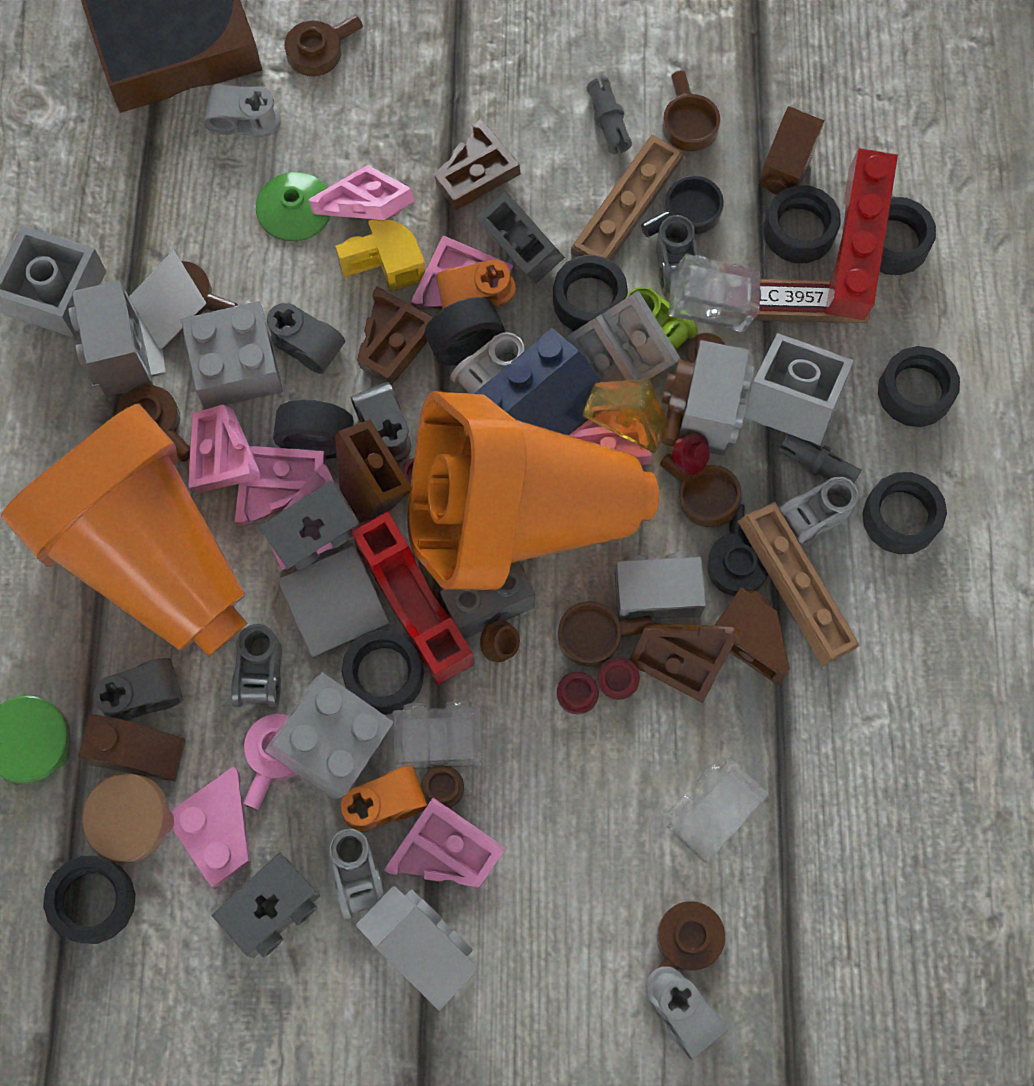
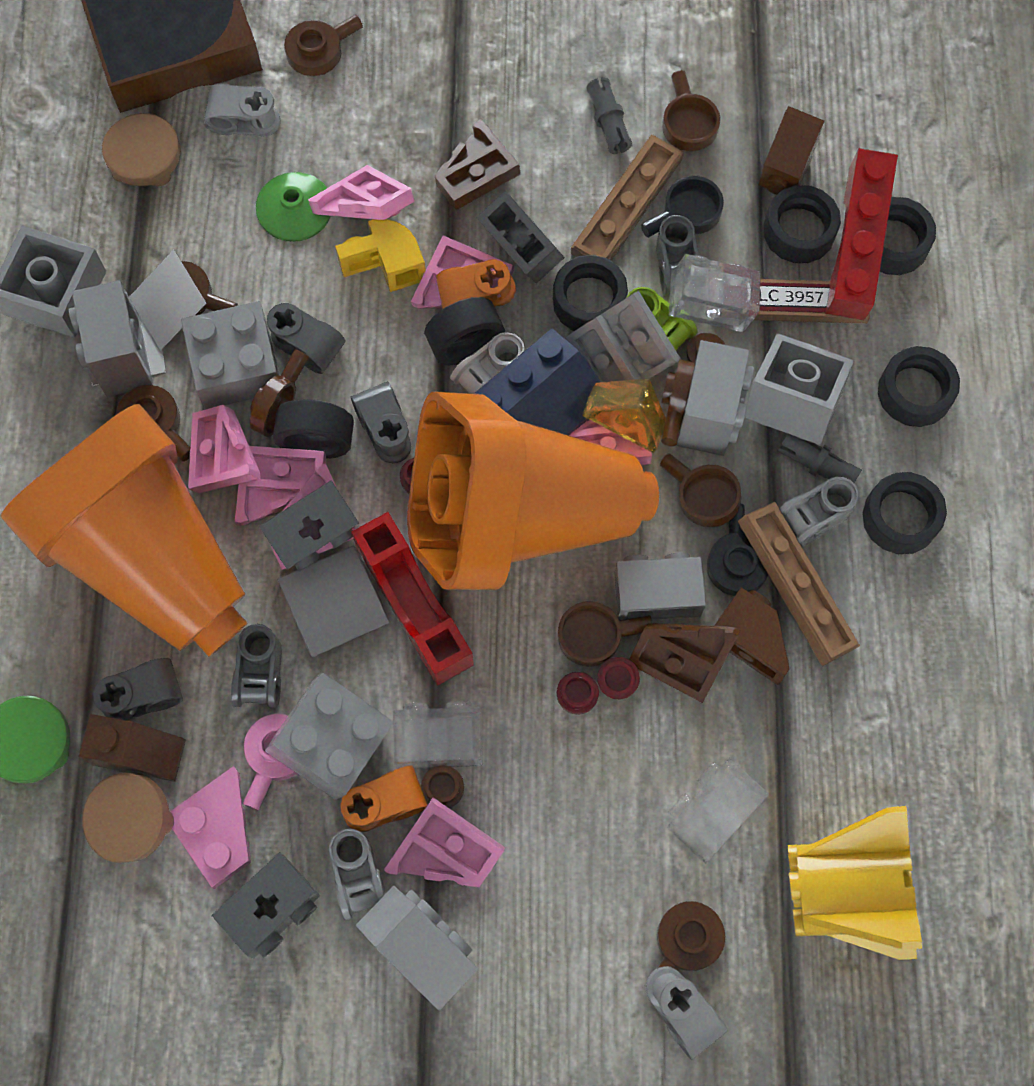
(59, 884): black tyre -> none
(141, 150): none -> medium nougat tile
(273, 394): none -> reddish brown piece
(368, 472): reddish brown slope -> none
(390, 640): black tyre -> none
(392, 337): reddish brown wing -> none
(476, 608): dark grey brick -> none
(499, 641): reddish brown plate -> none
(691, 453): dark red plate -> none
(859, 886): none -> yellow brick

